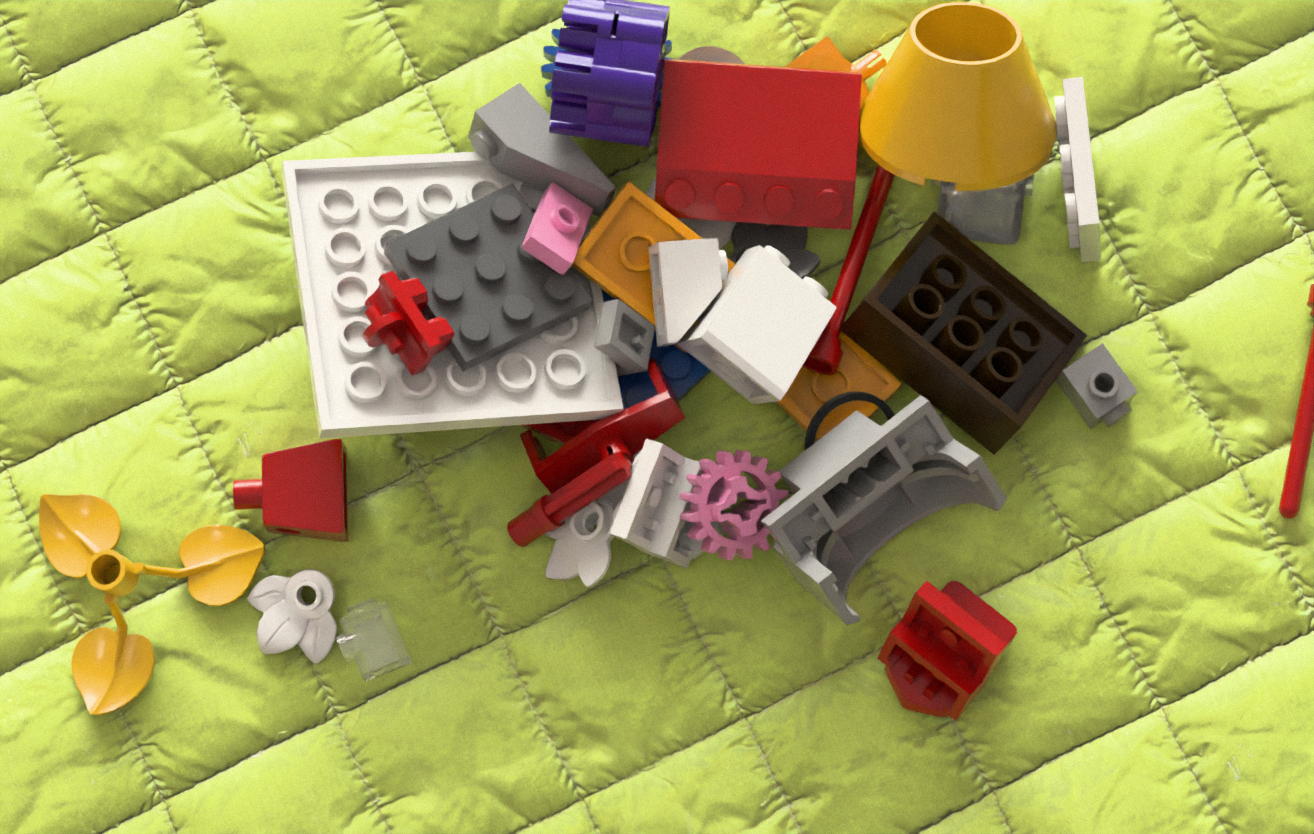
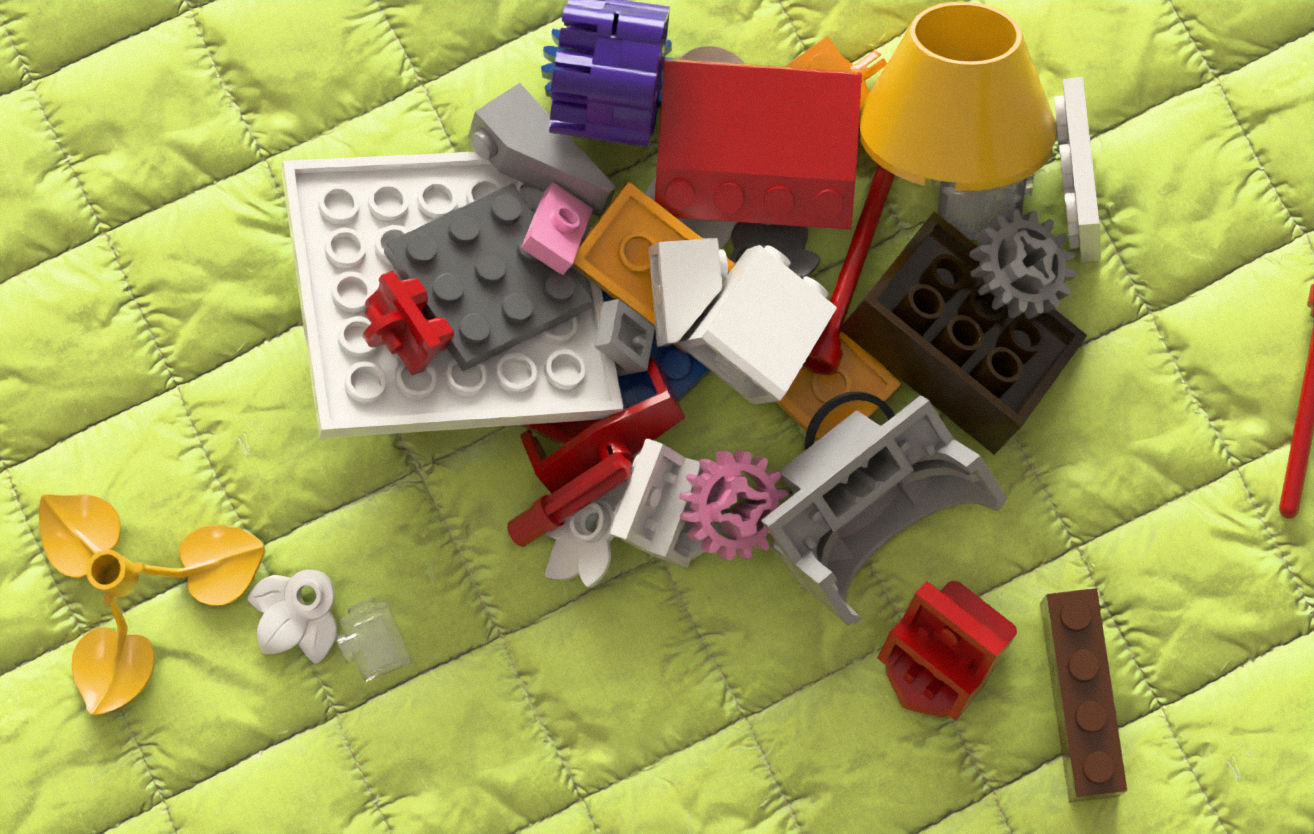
(301, 491): red torso -> none
(1022, 264): none -> light grey gear
(1083, 695): none -> reddish brown brick
(1097, 388): light grey brick -> none

